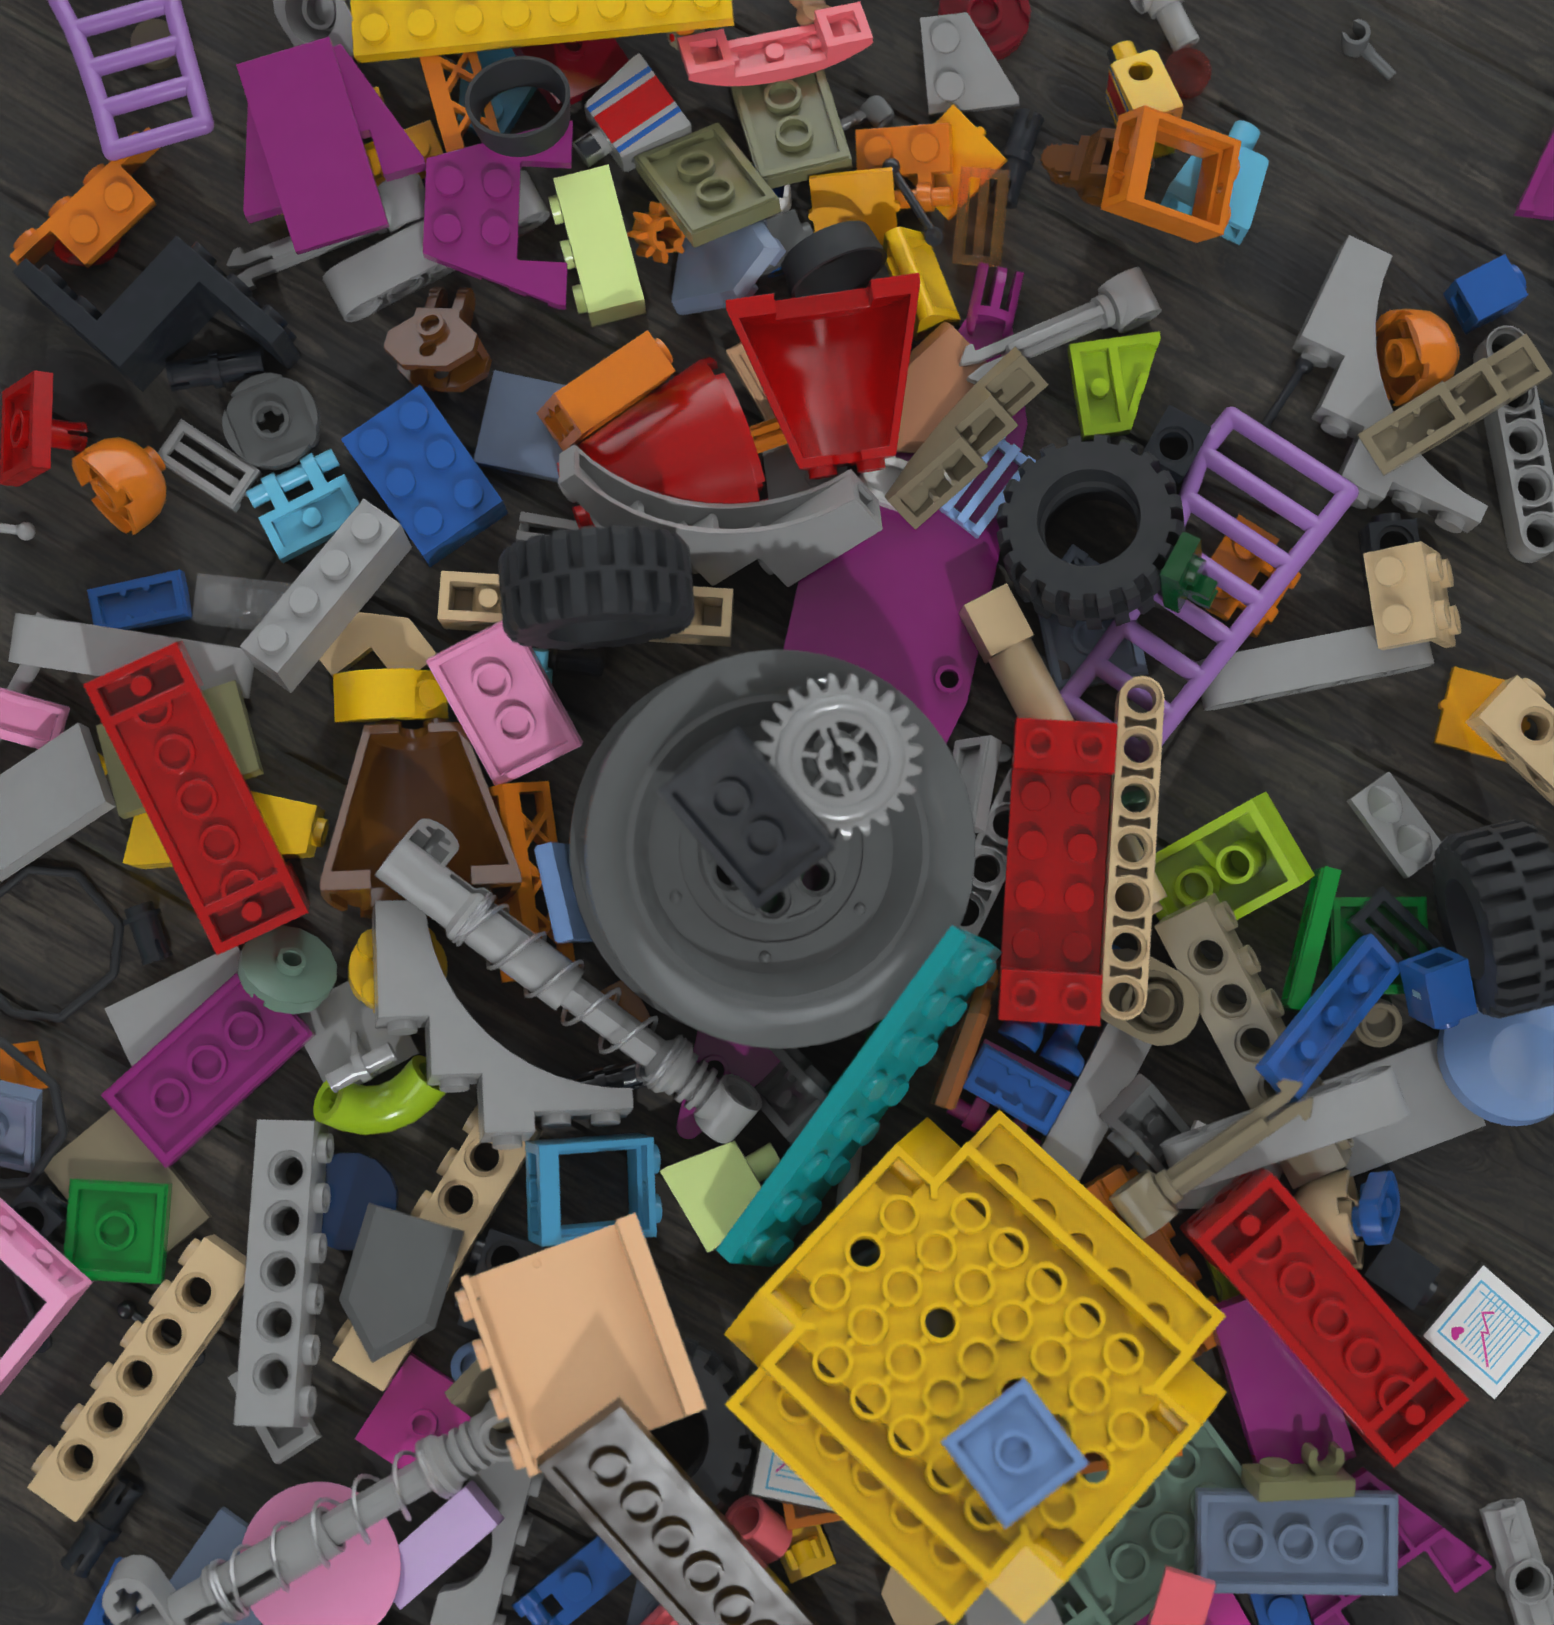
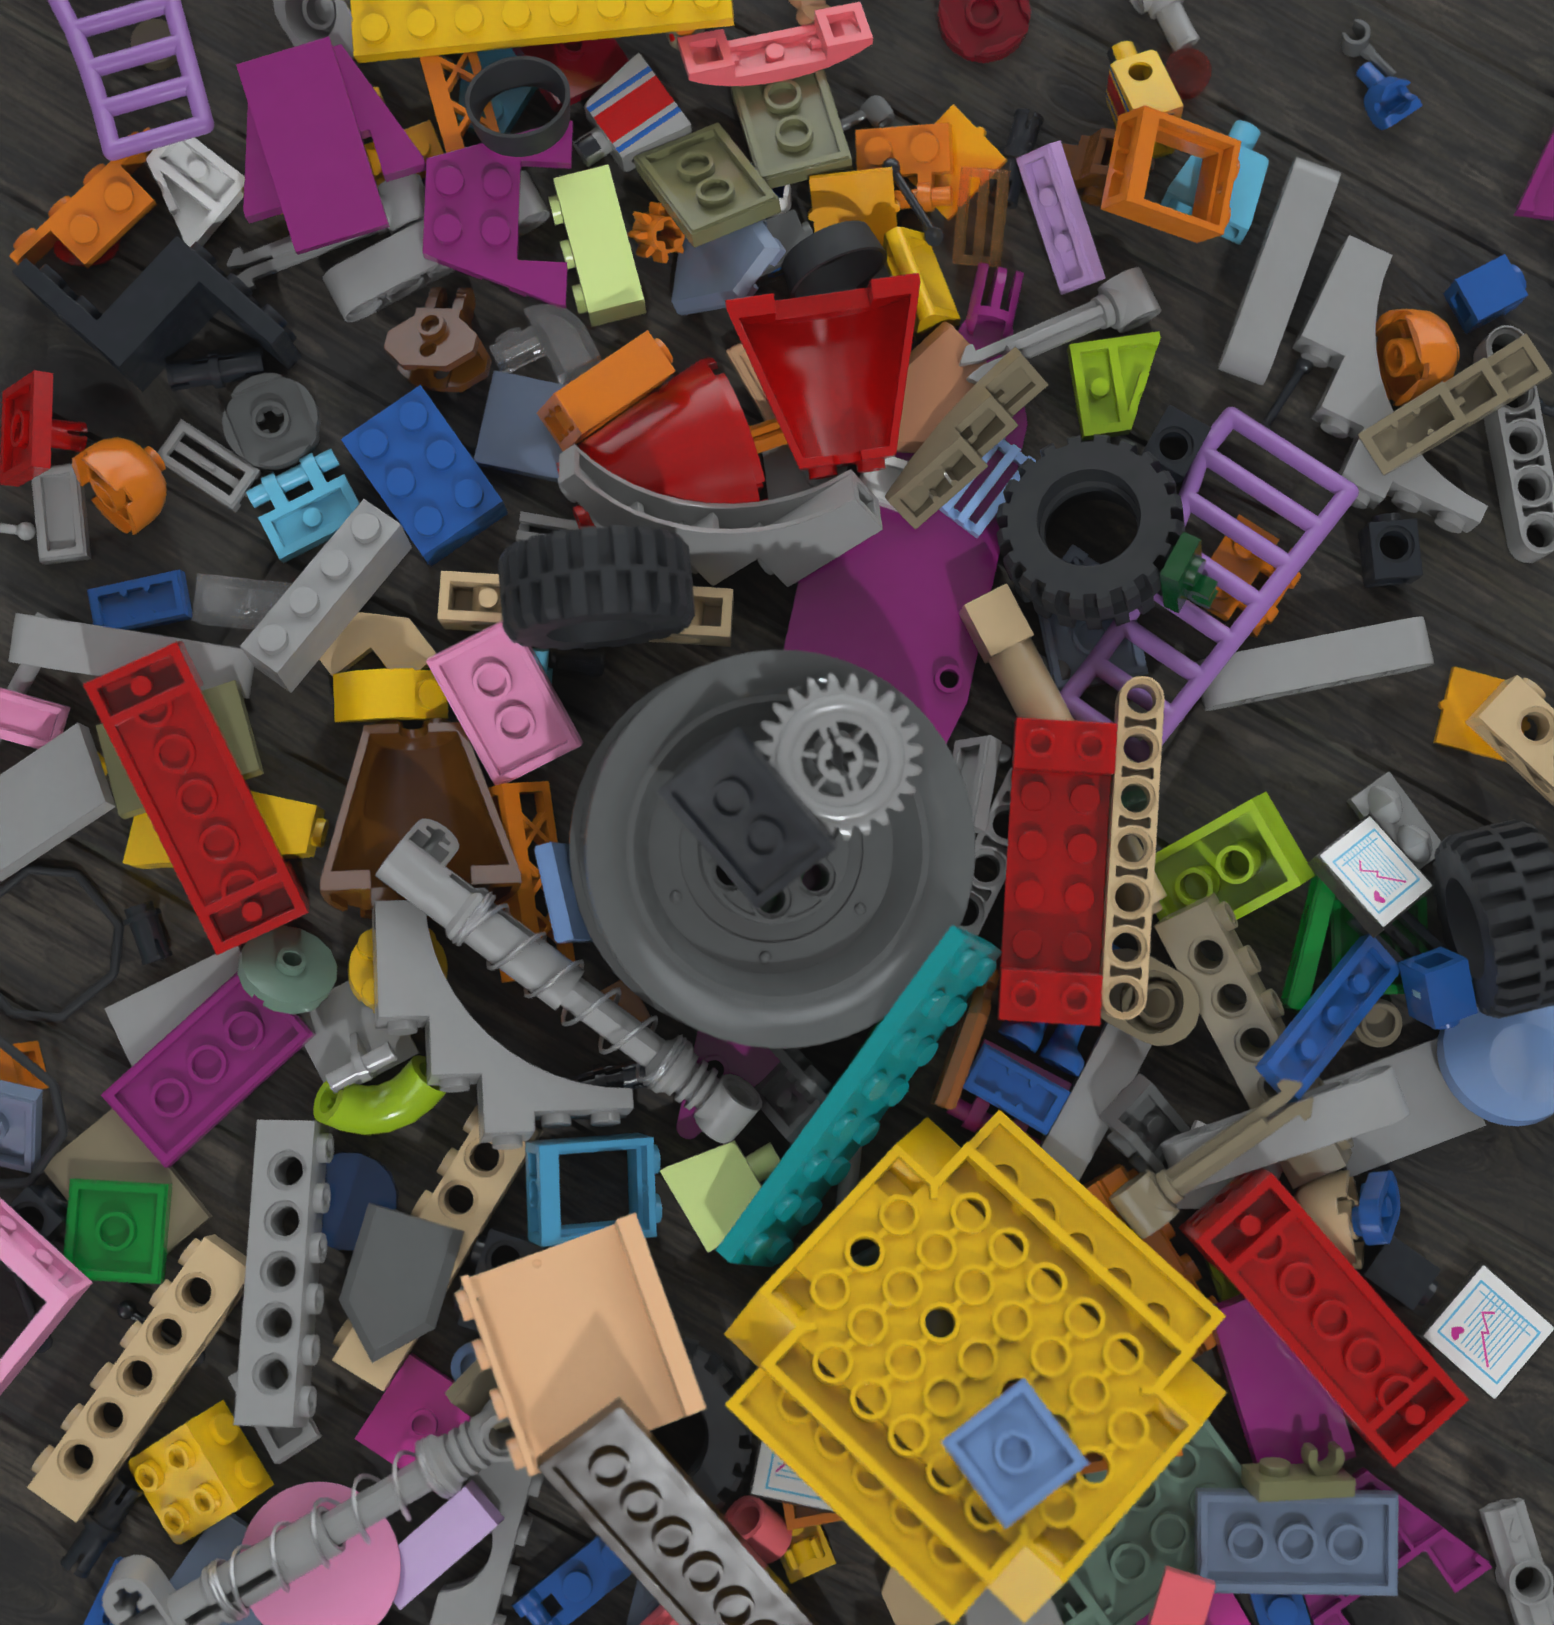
(60, 516): none -> light grey tile
(196, 187): none -> white wing
(199, 1473): none -> yellow bracket
(551, 334): none -> clear brick
(961, 67): light grey wing -> none
(1060, 217): none -> lavender tile
(1279, 271): none -> light grey beam
(1371, 875): none -> tile
(1387, 97): none -> blue piece
(1411, 596): tan bracket -> none

